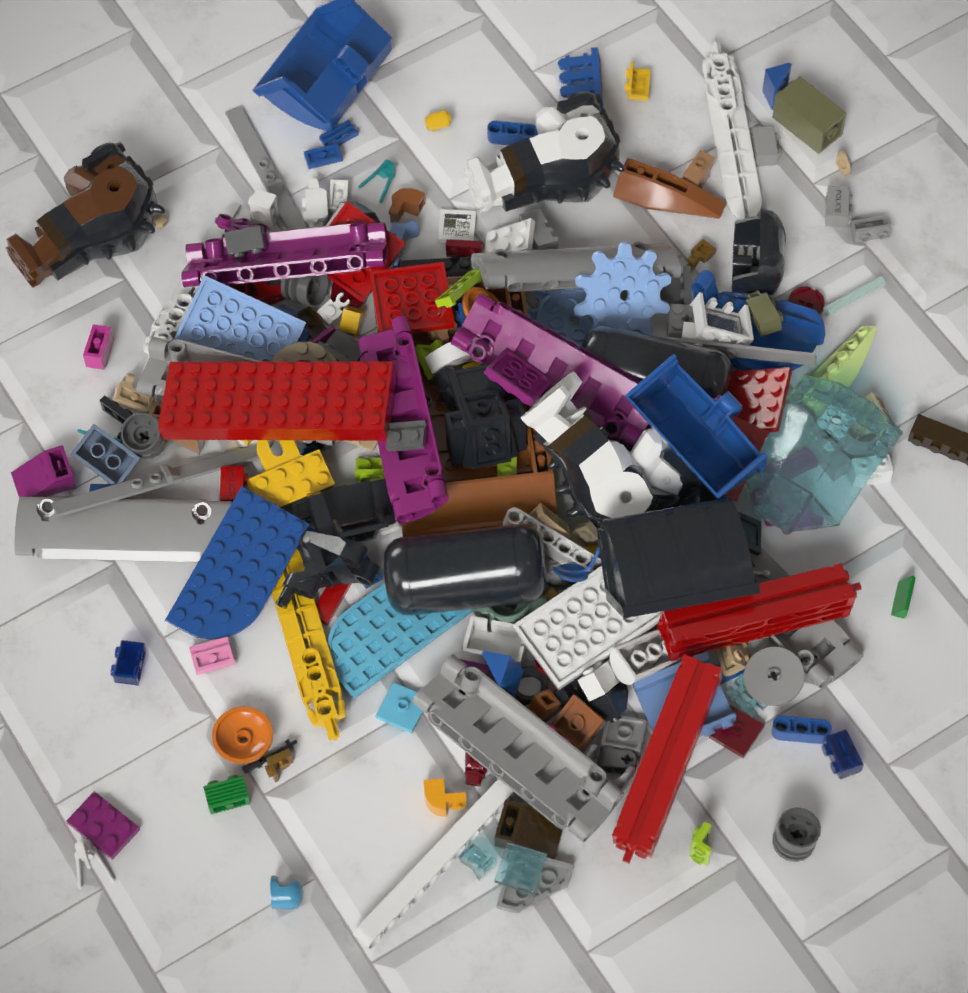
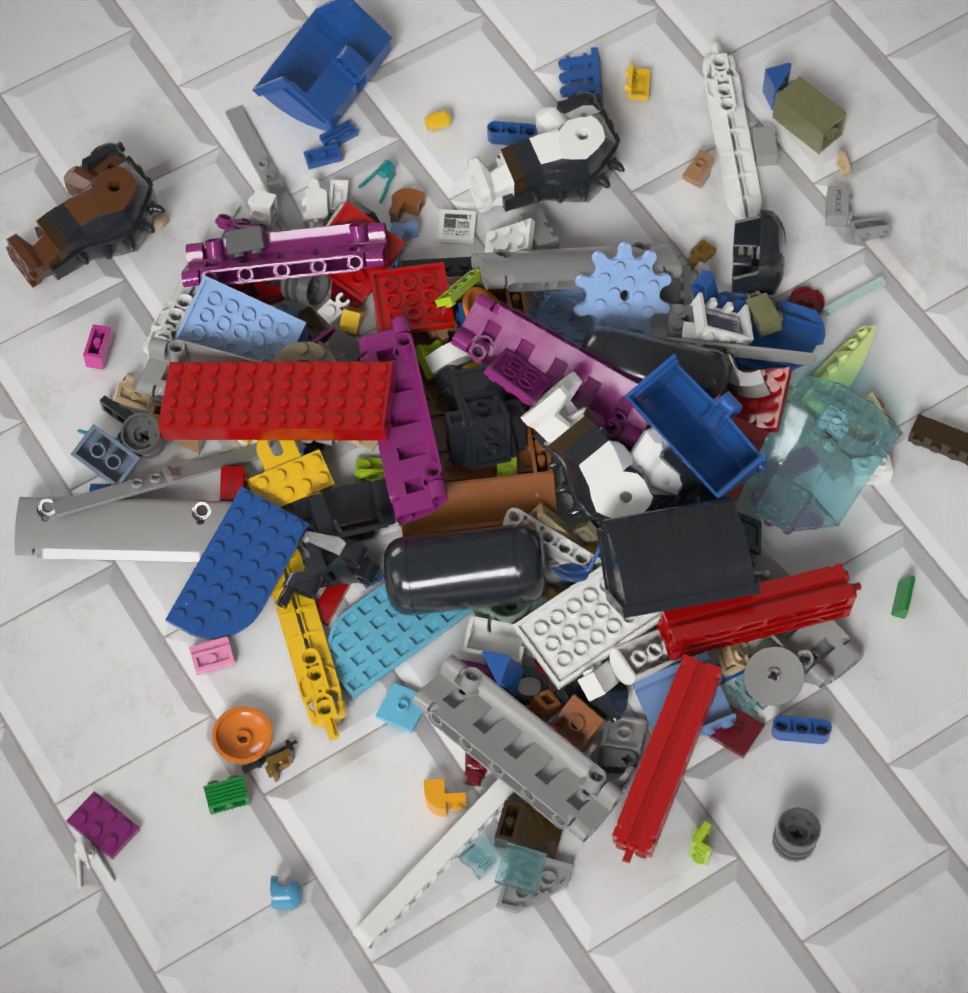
(44, 474): magenta slope -> none
(129, 662): clear blue brick -> none
(406, 436): dark grey plate -> none
(463, 248): dark red bracket -> none
(663, 191): dark orange wedge -> none
(747, 384): none -> light grey arch
(843, 754): clear blue brick -> none

